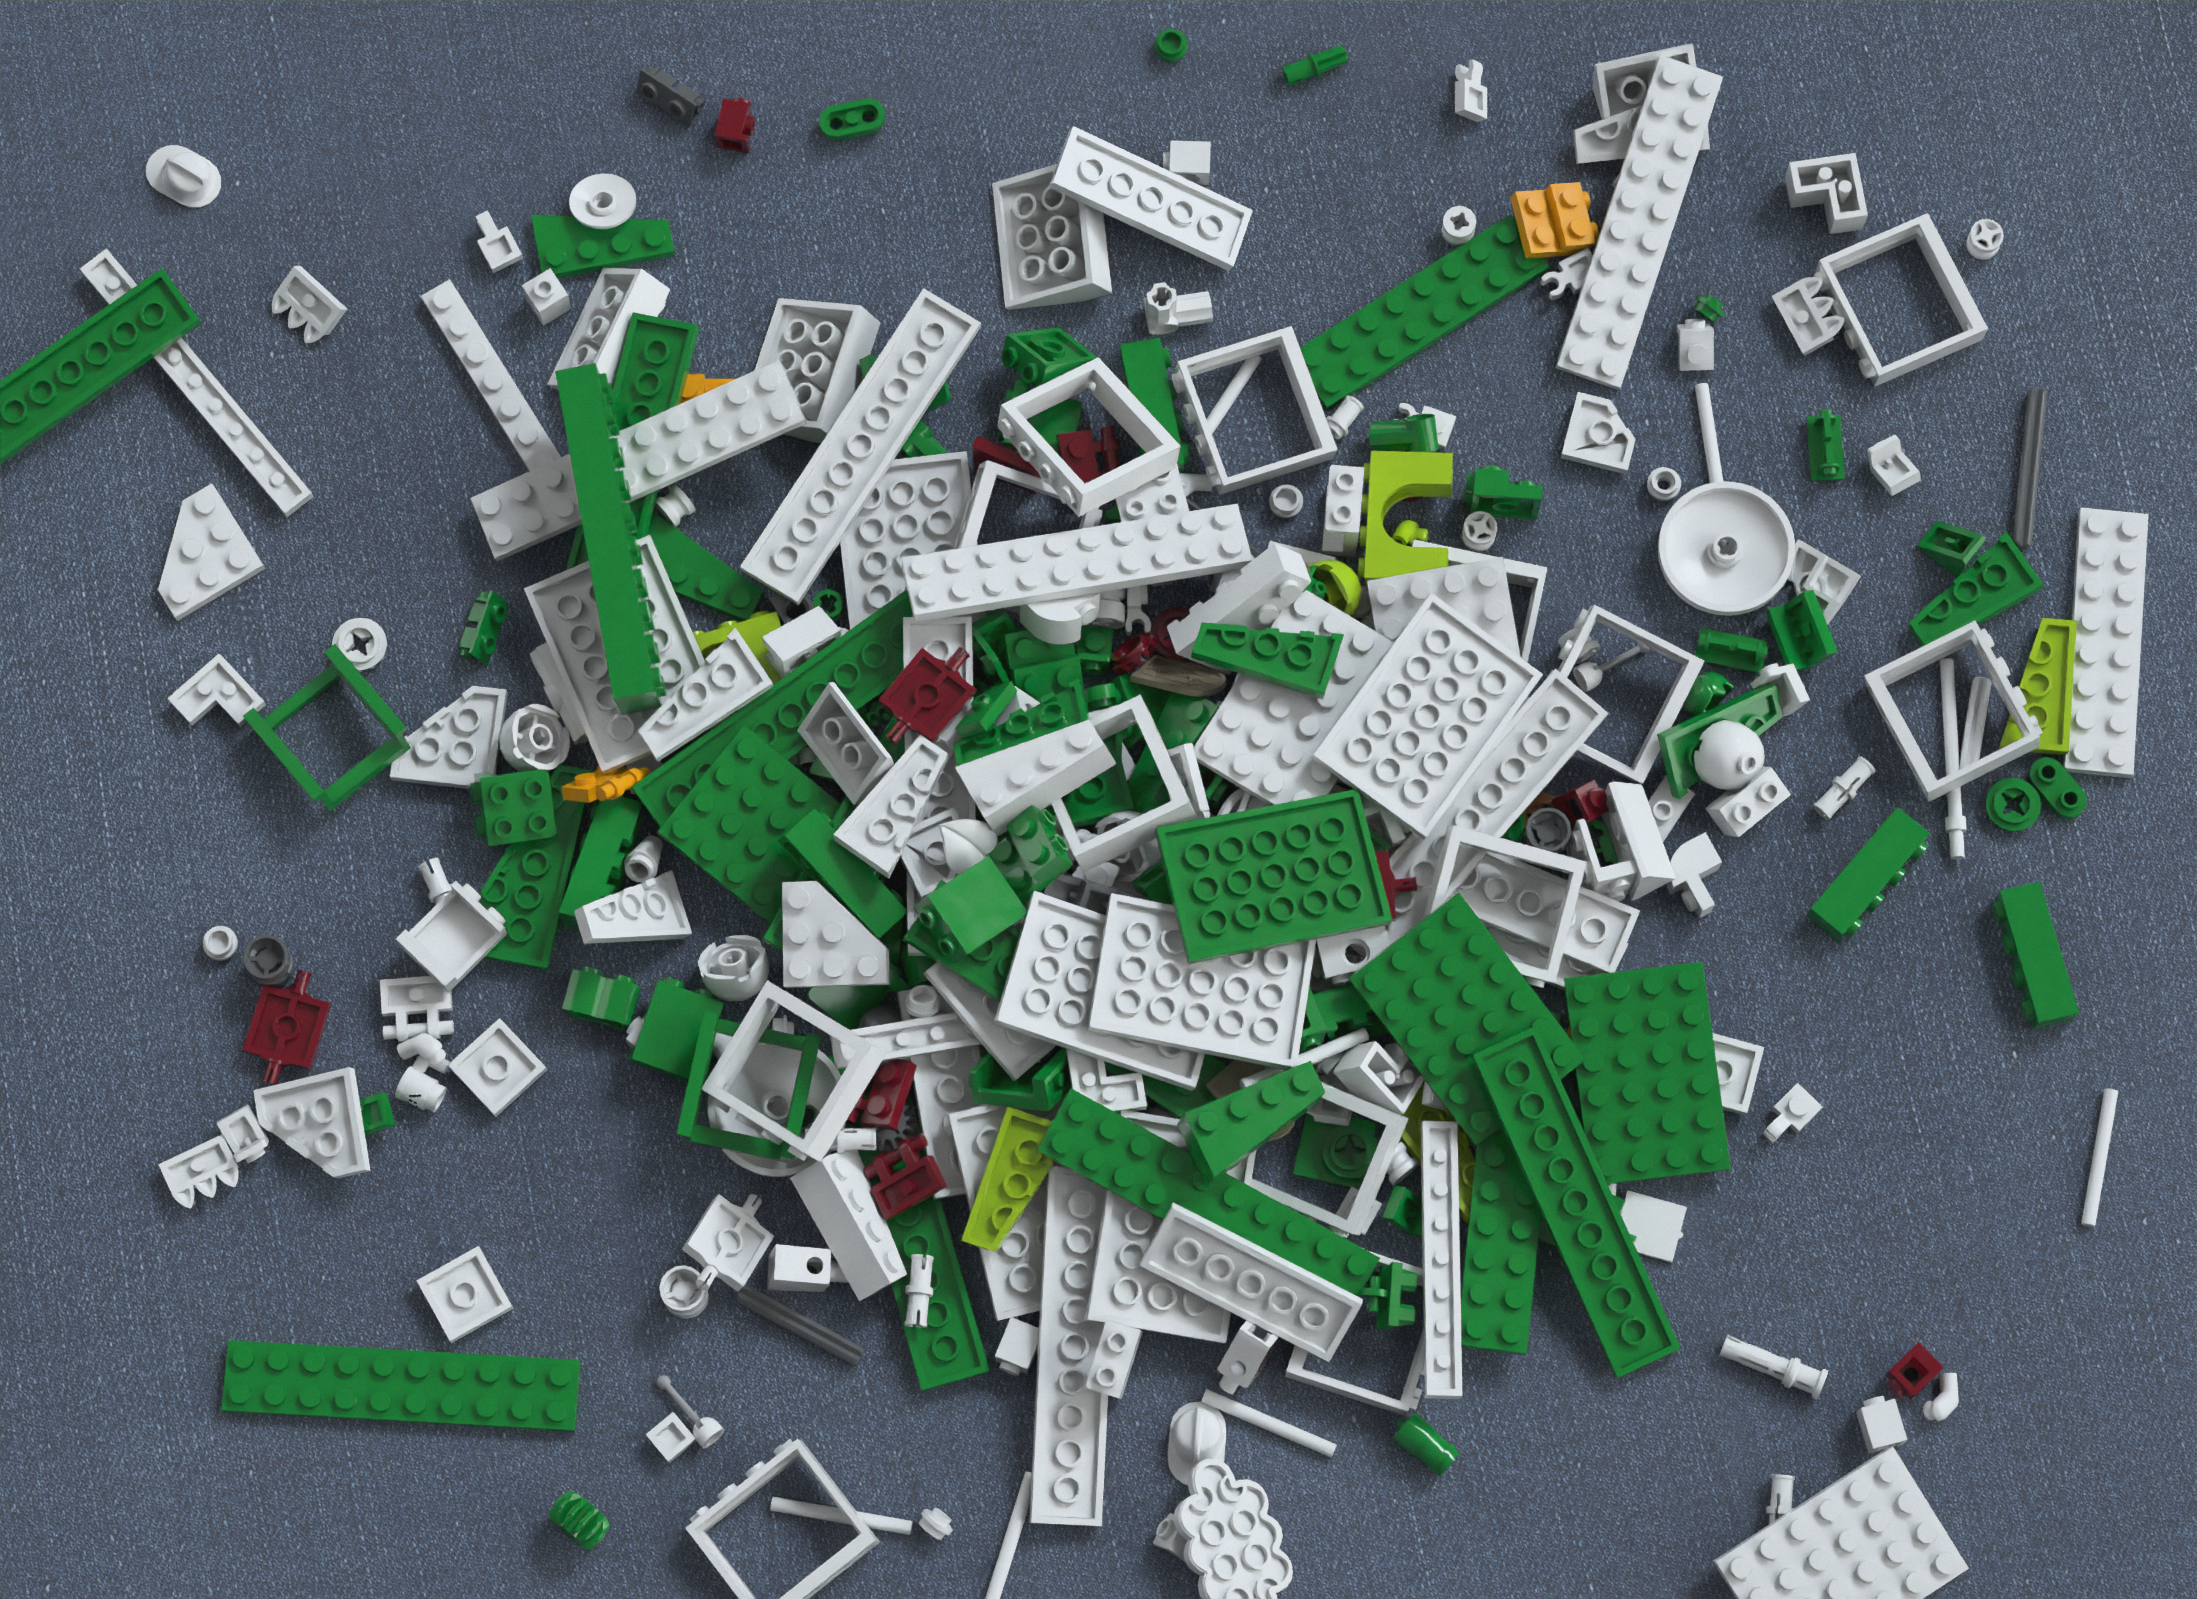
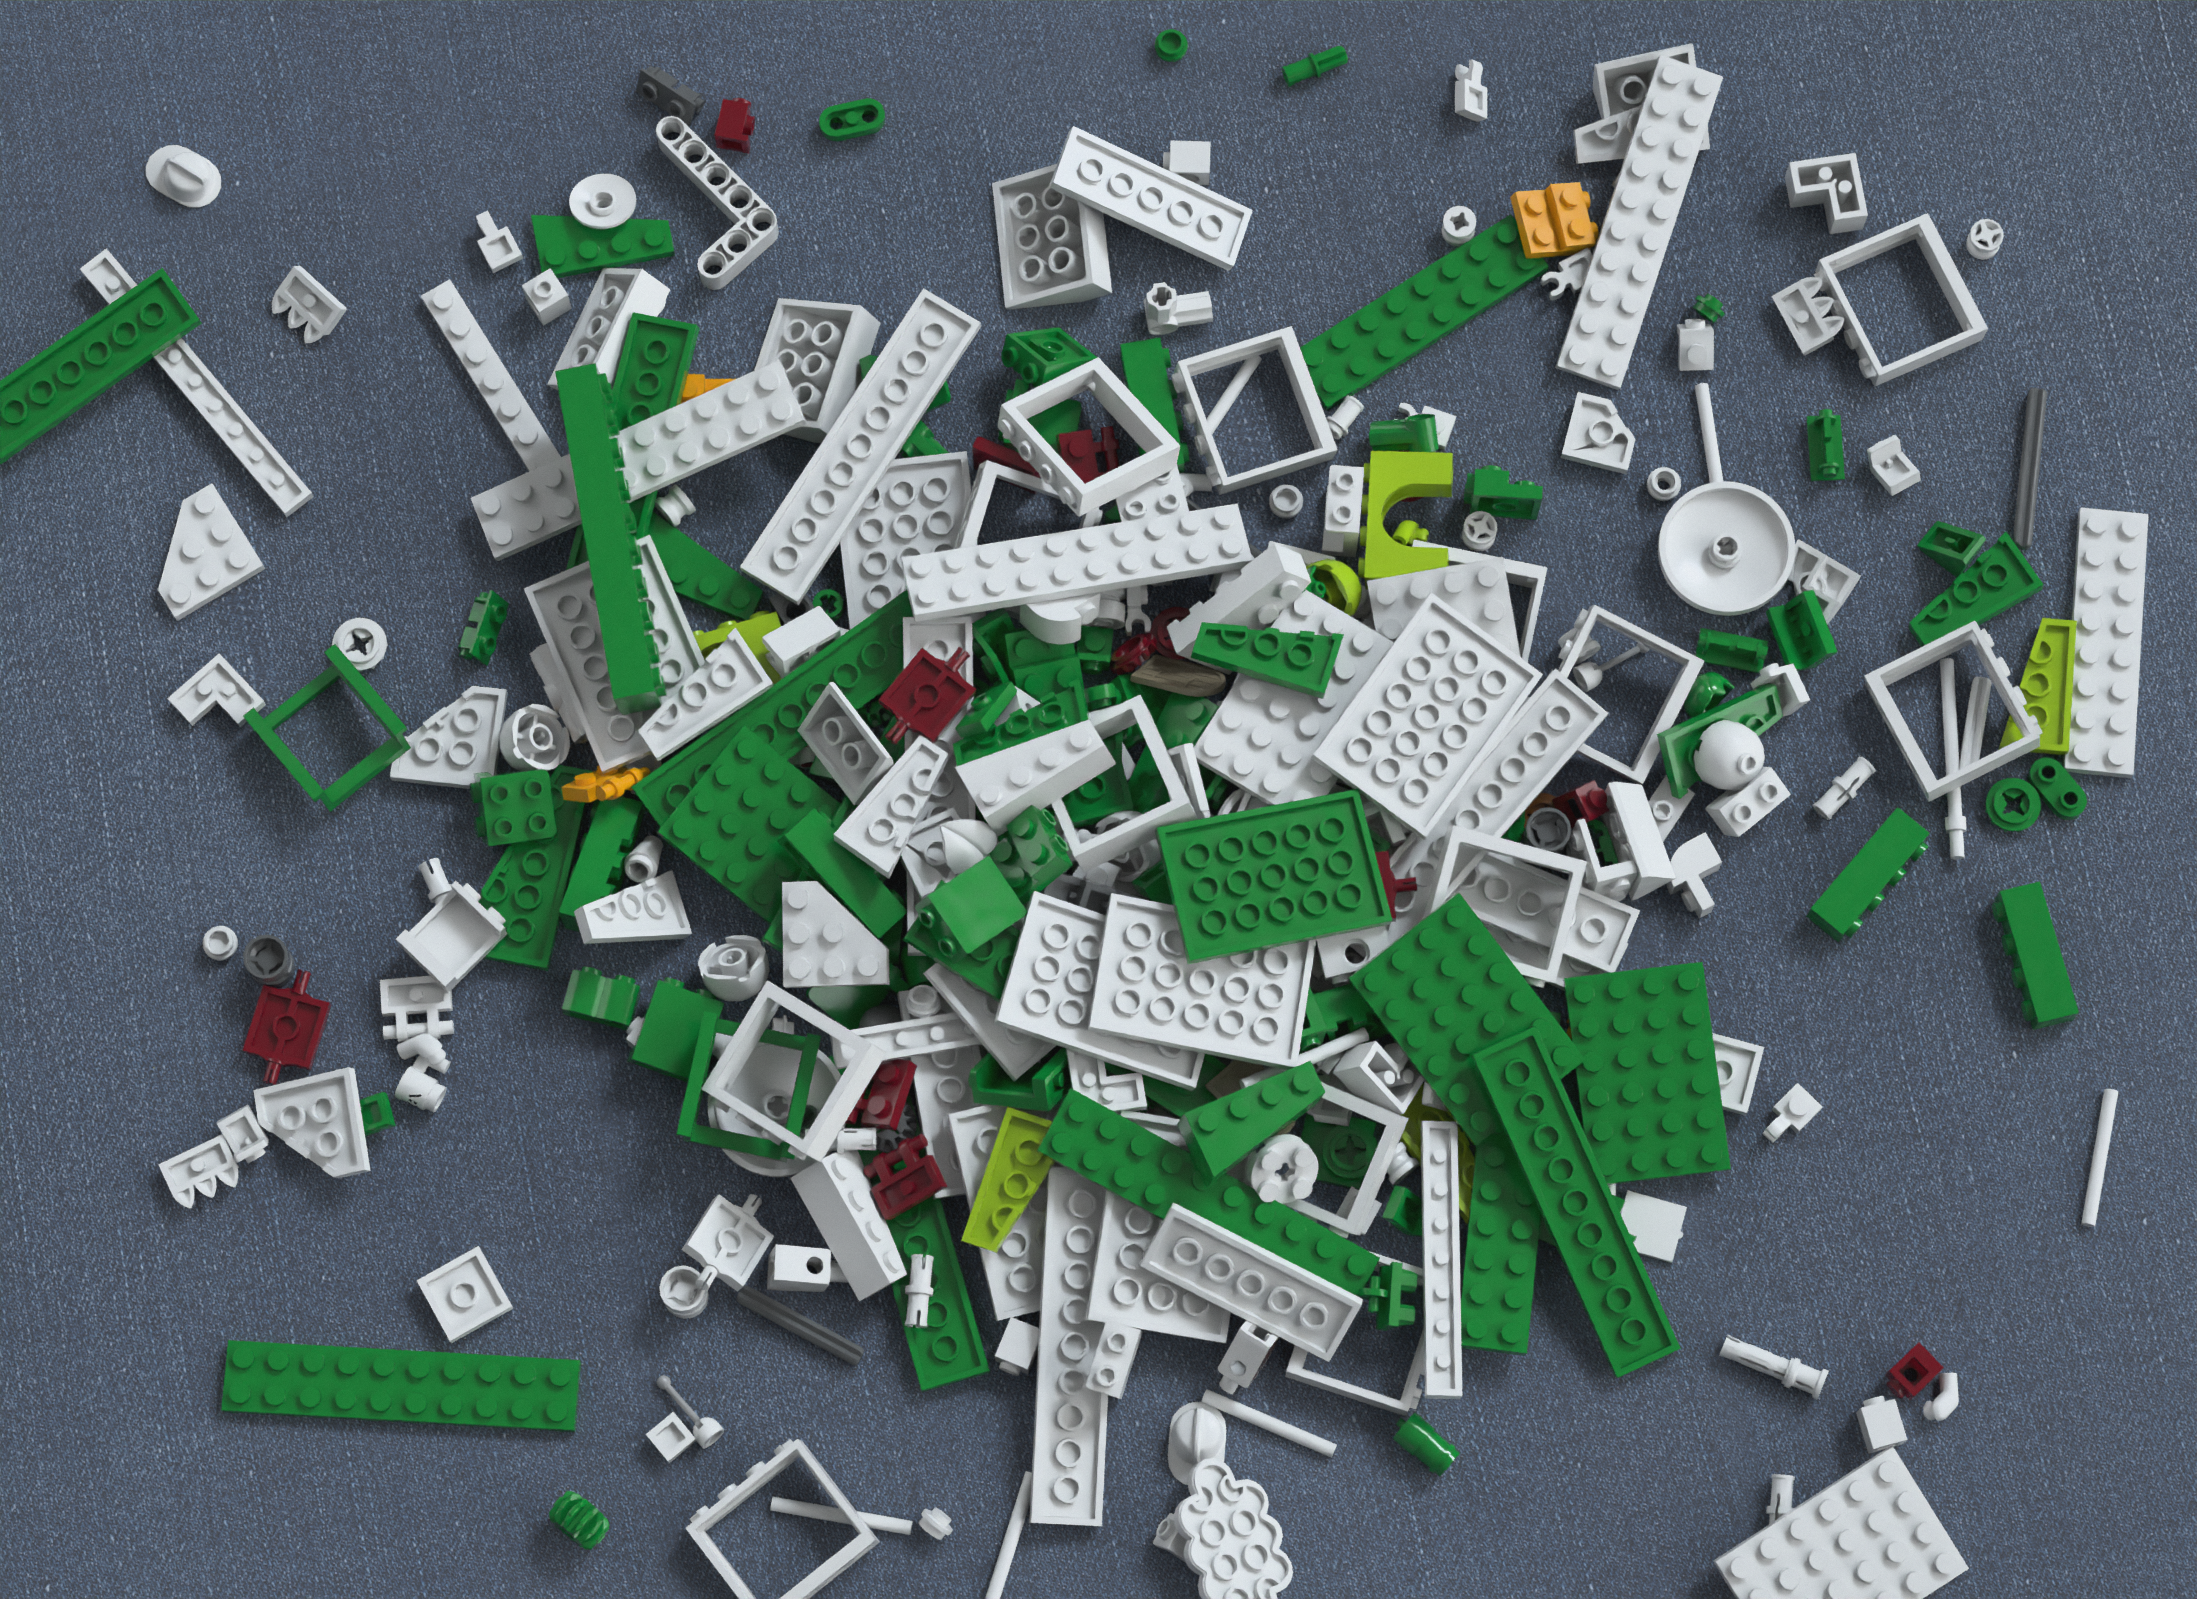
(497, 1067): white plate -> none
(723, 197): none -> white beam
(1295, 1182): none -> white plate

